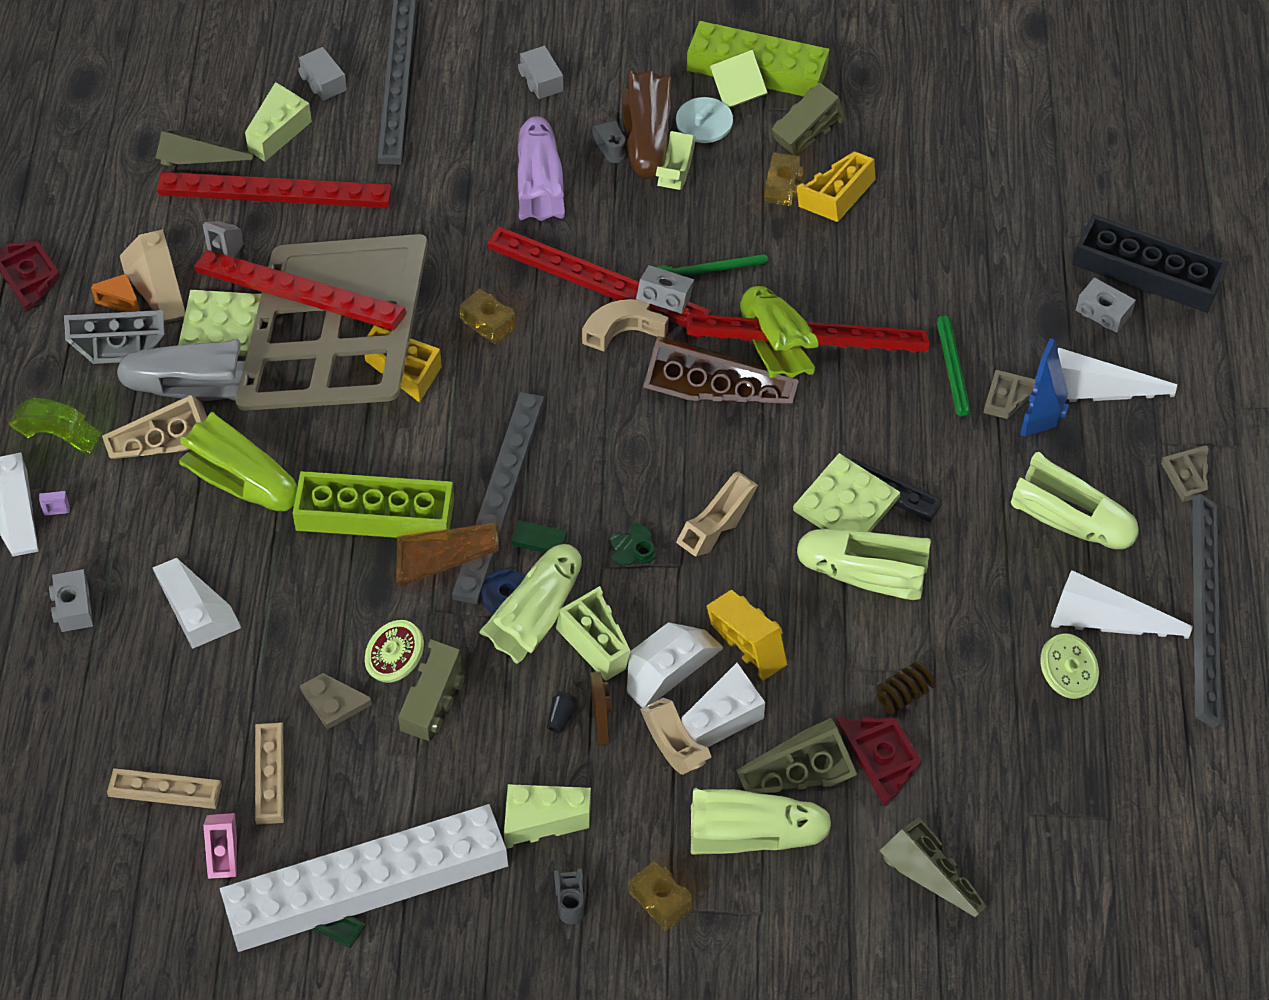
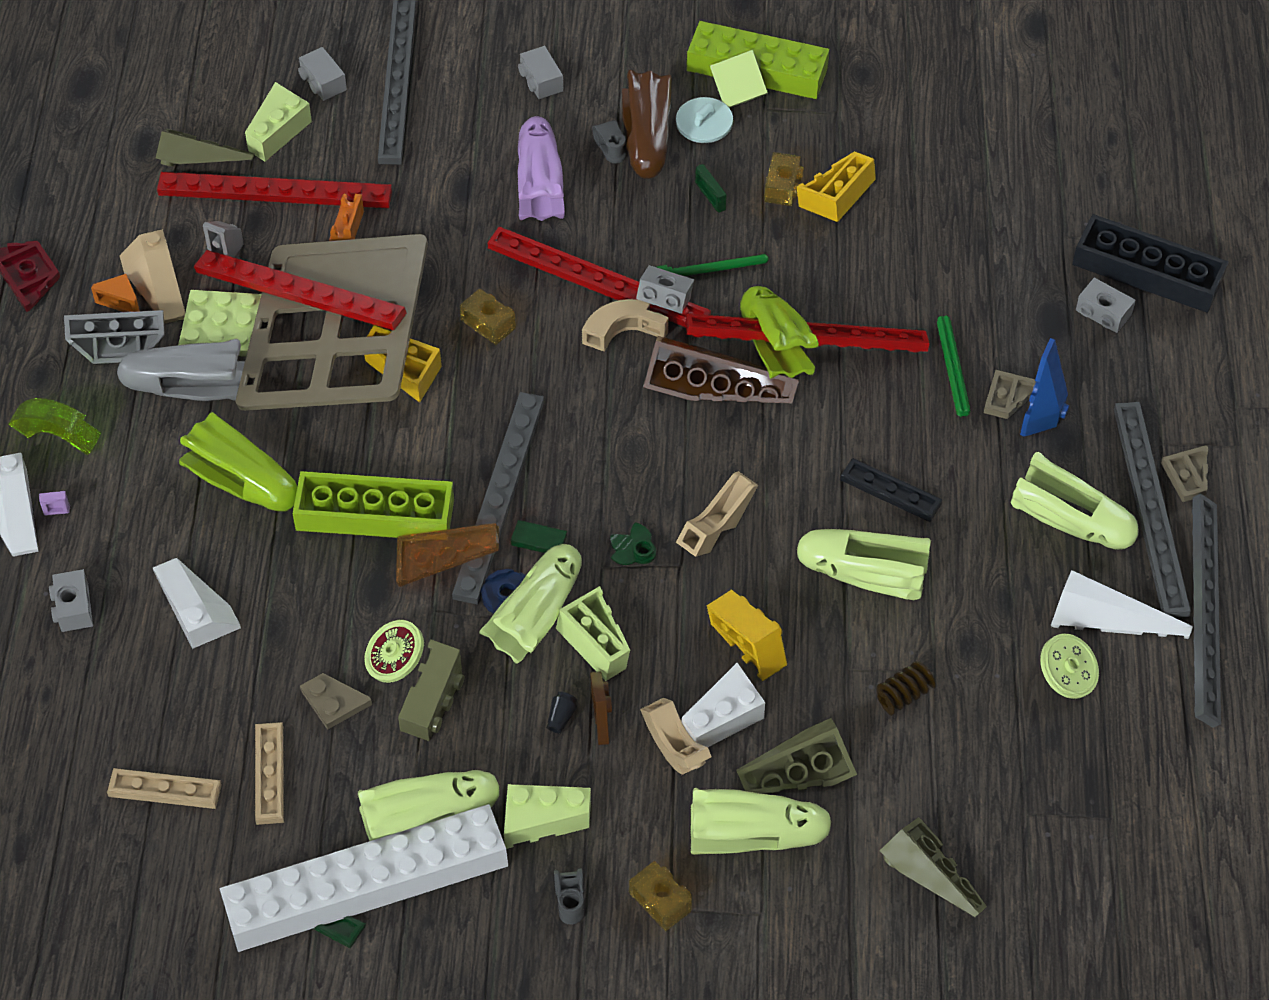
(156, 432): tan wedge -> none
(221, 845): bright pink slope -> none
(347, 219): none -> orange hinge
(424, 799): none -> yellowish green piece
(667, 660): white wedge -> none
(677, 161): yellowish green arch -> none
(710, 188): none -> dark green tile
(808, 118): olive wedge -> none
(846, 498): yellowish green plate -> none
(881, 752): dark red wing -> none
(1104, 381): white wedge -> none
(1151, 510): none -> dark grey plate

